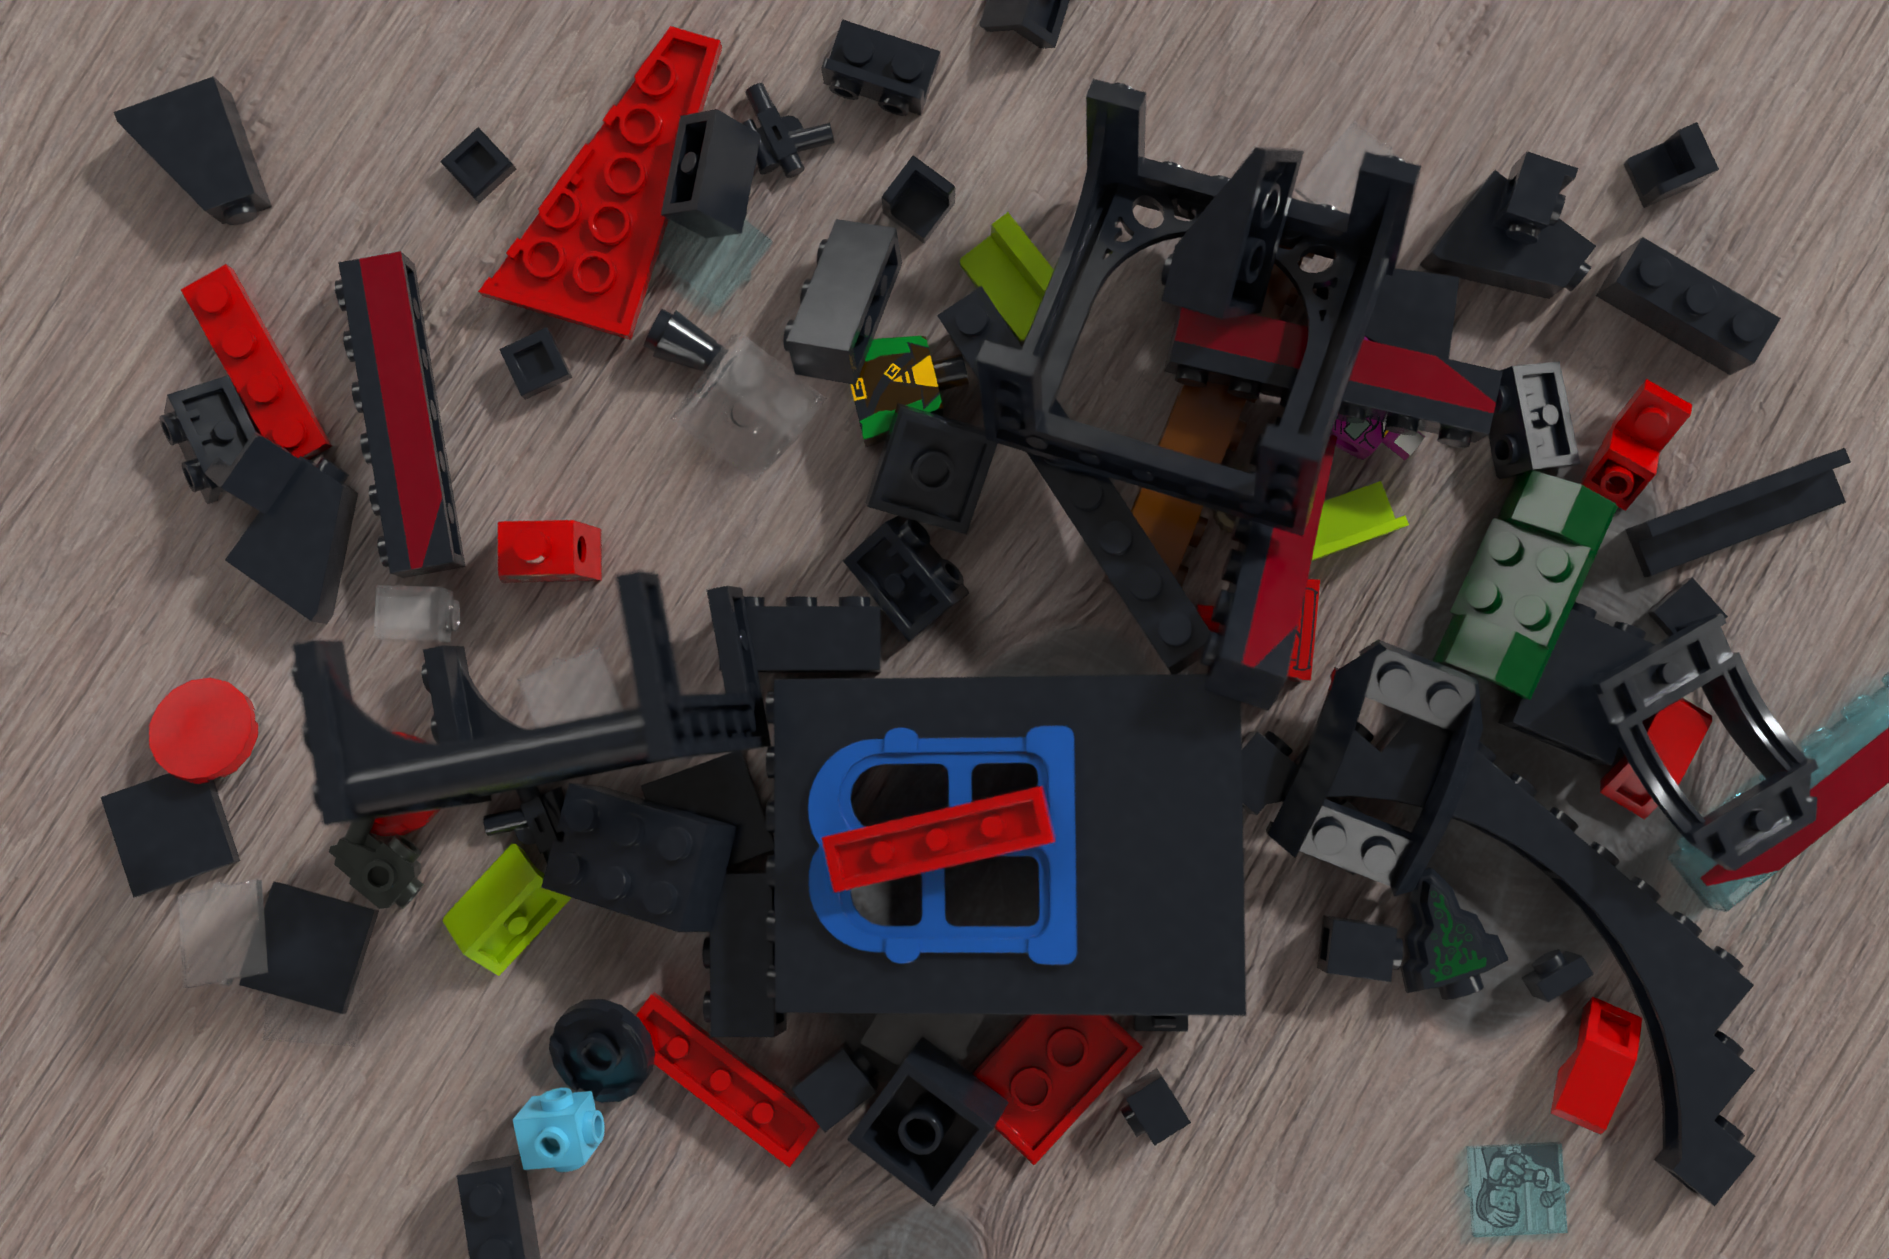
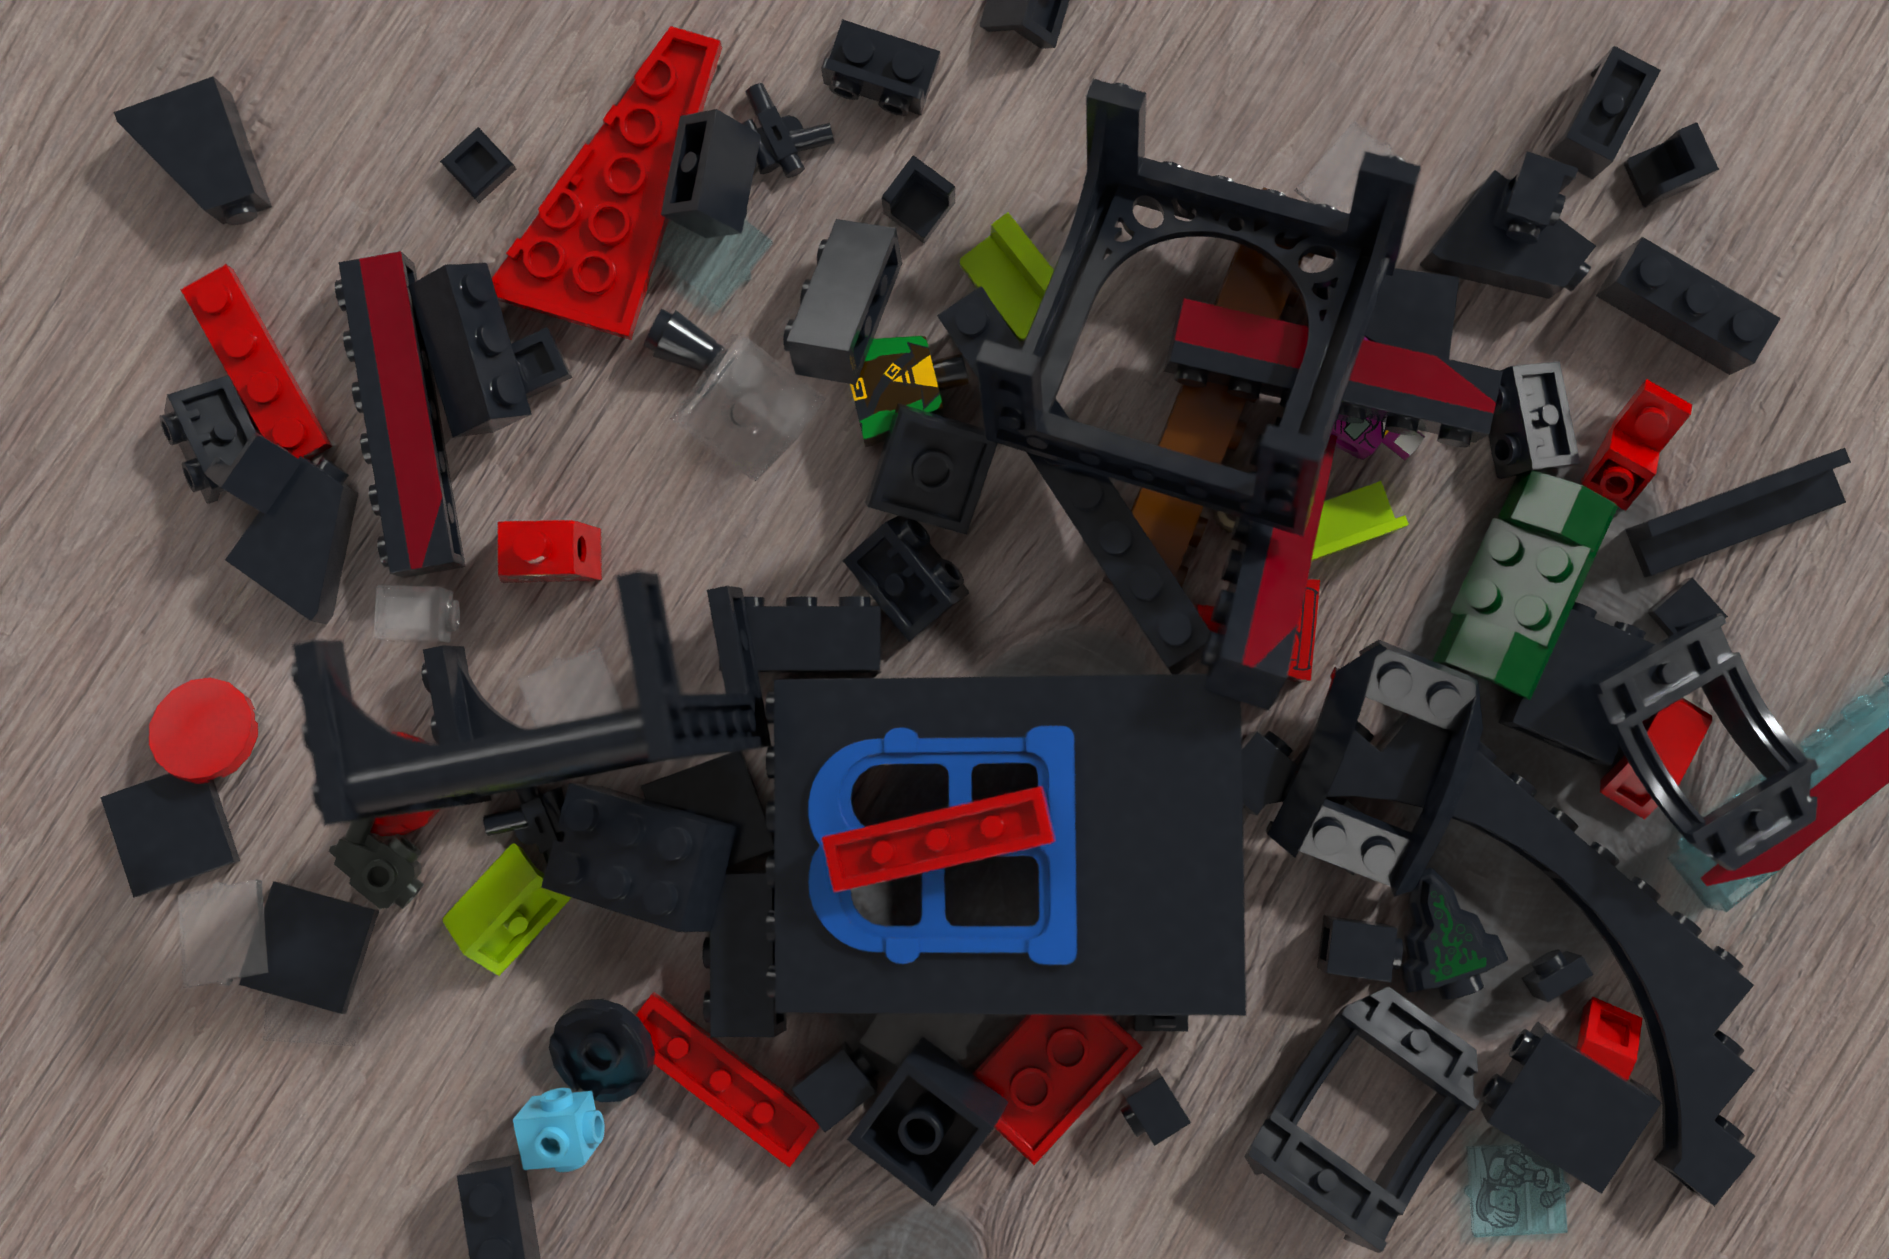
(469, 349): none -> black brick
(1232, 246): black slope -> none
(1327, 1181): none -> black wedge
(1567, 1106): none -> black panel
(1605, 112): none -> black panel

